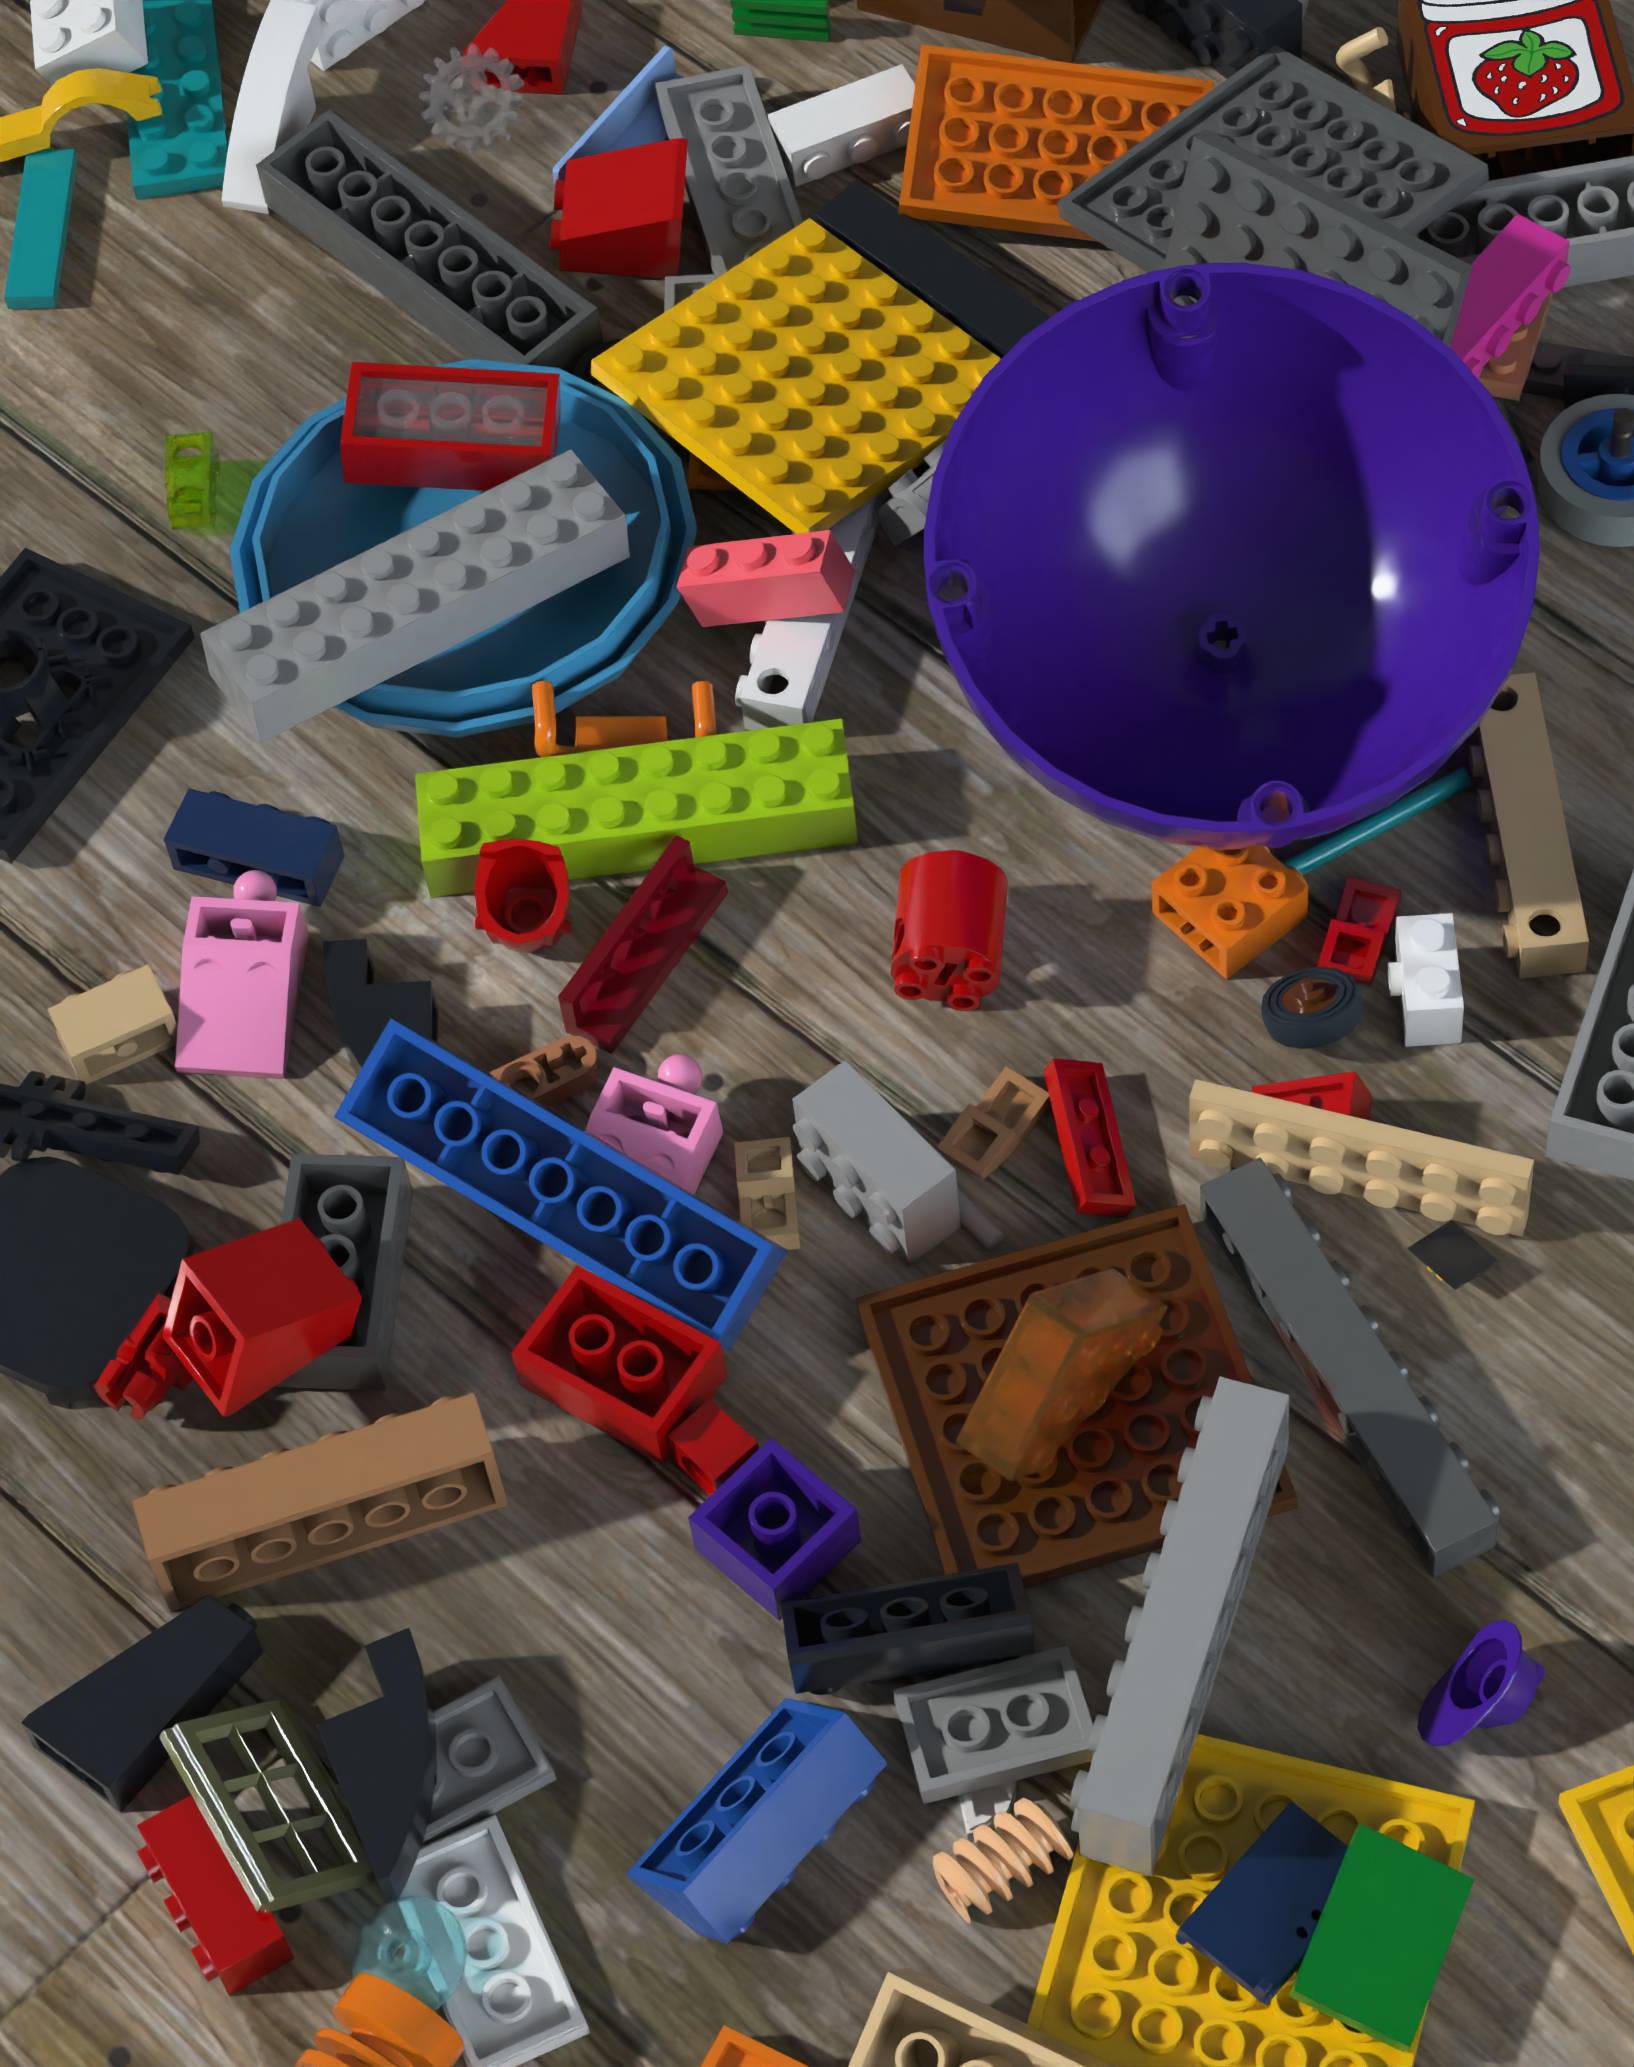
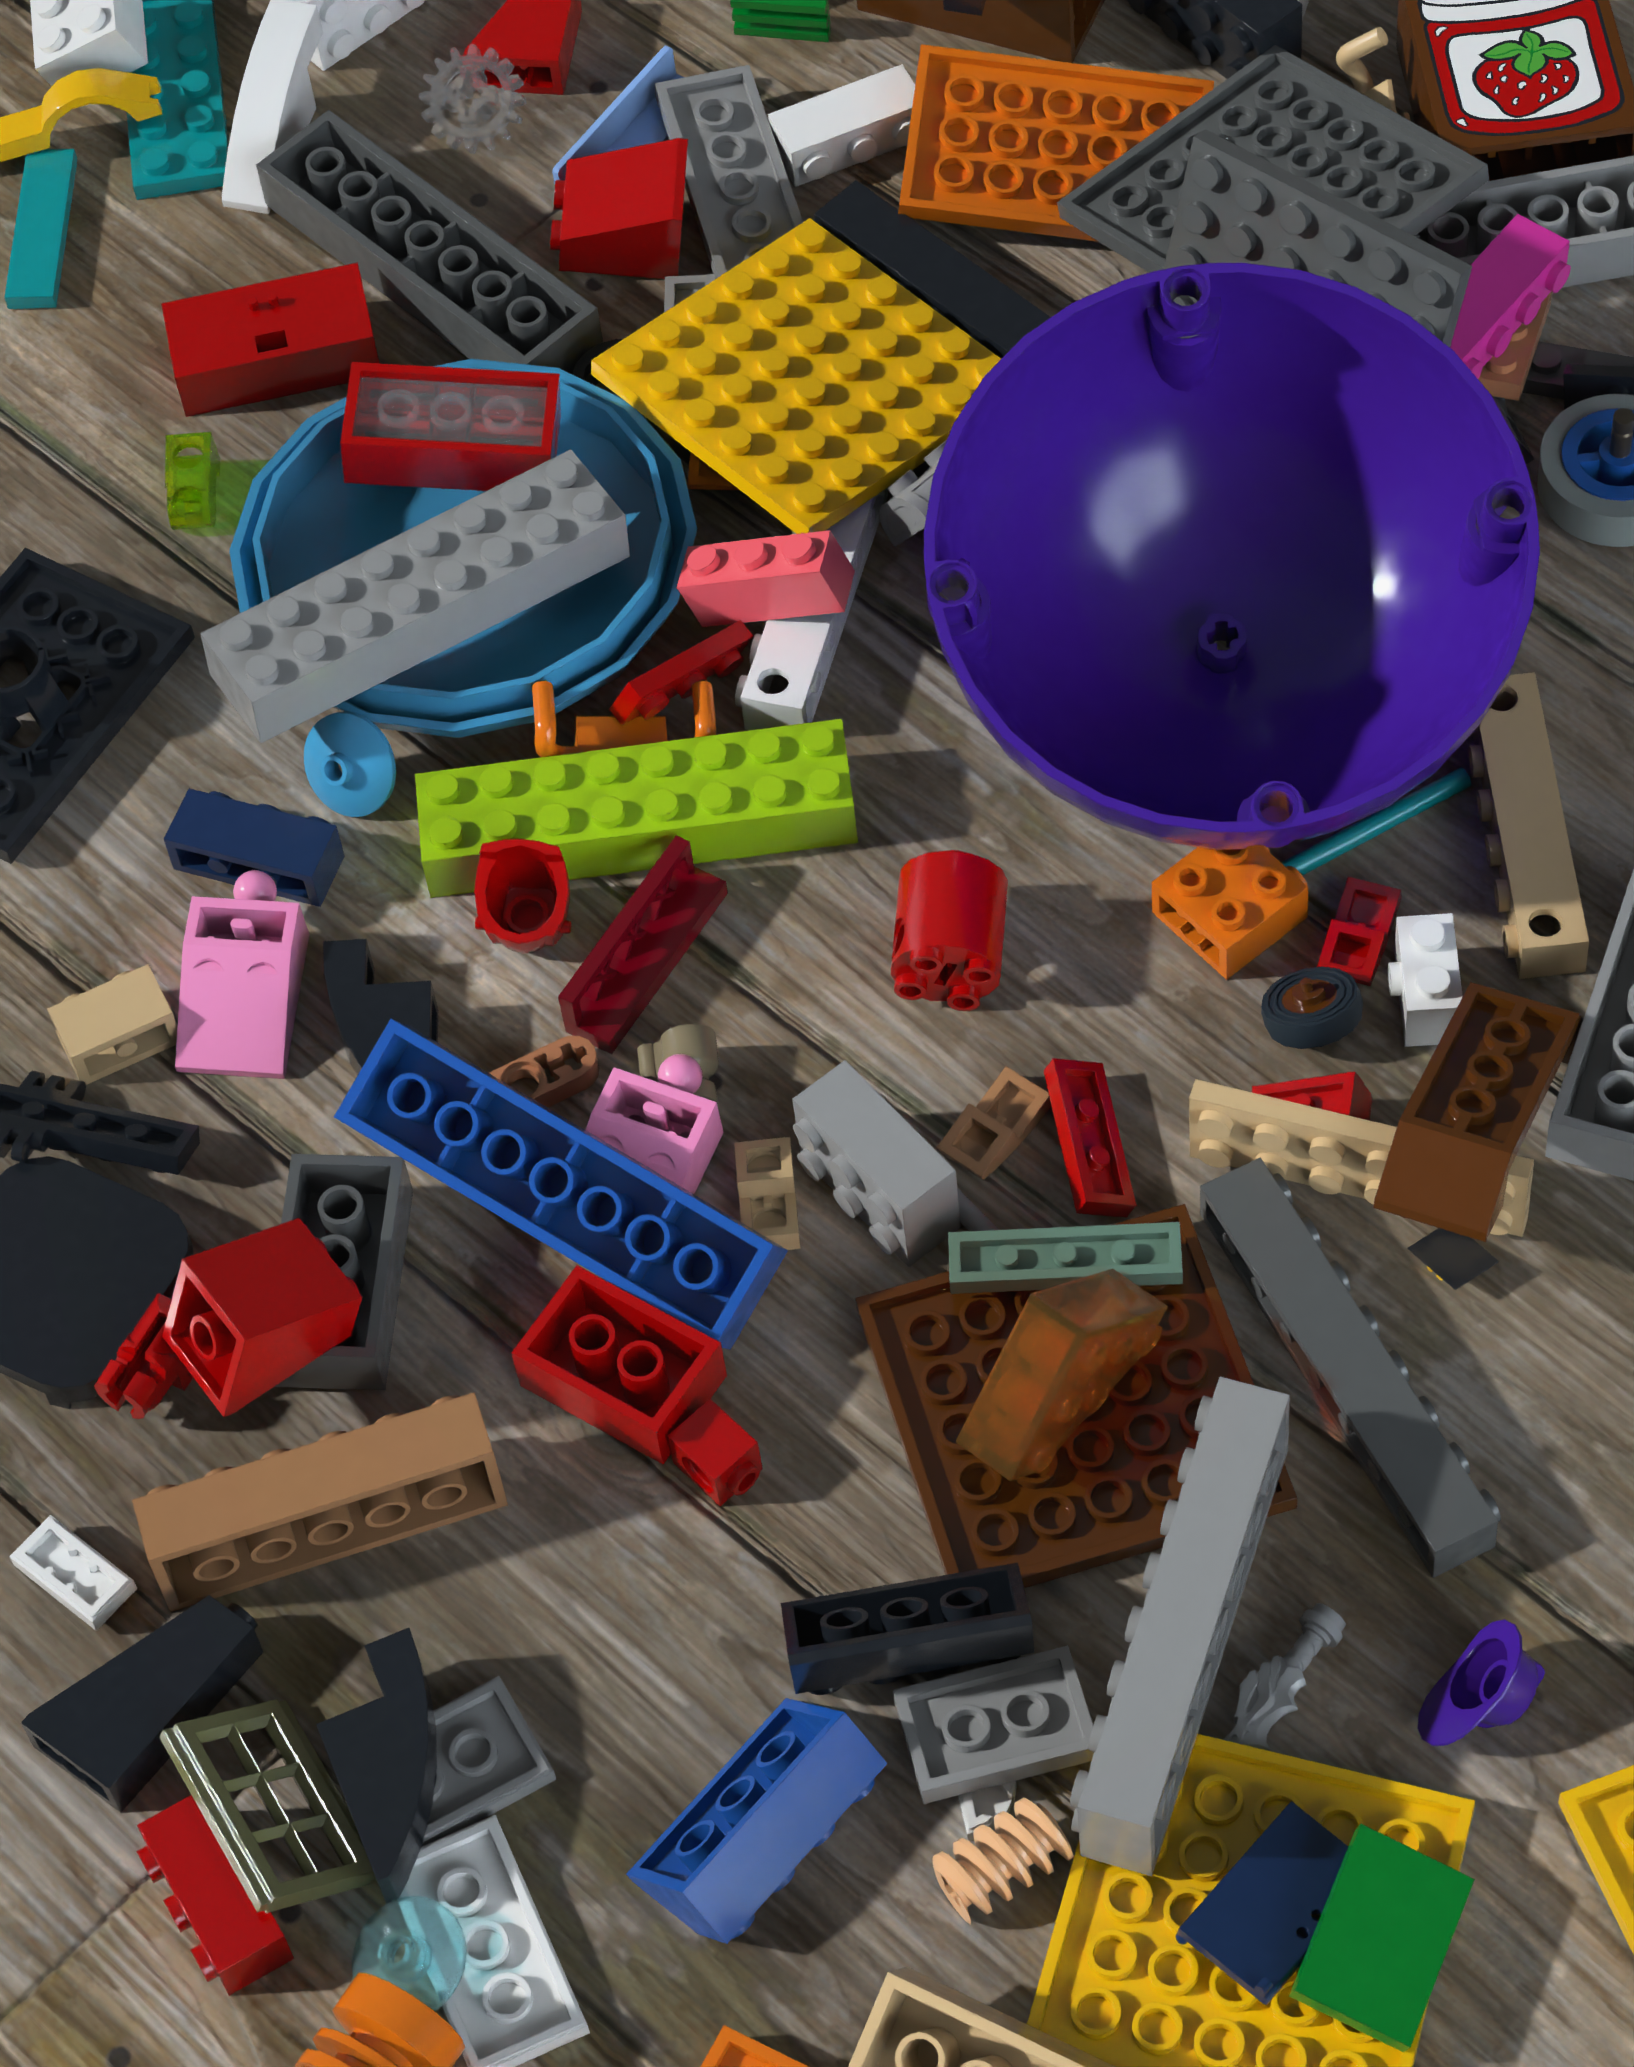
(73, 1572): none -> white plate
(269, 339): none -> red brick
(365, 762): none -> dark azure dish
(653, 689): none -> red plate
(688, 1039): none -> dark tan piece
(775, 1528): dark purple brick -> none
(1063, 1254): none -> sand green plate
(1271, 1691): none -> light grey piece
(1474, 1110): none -> reddish brown slope

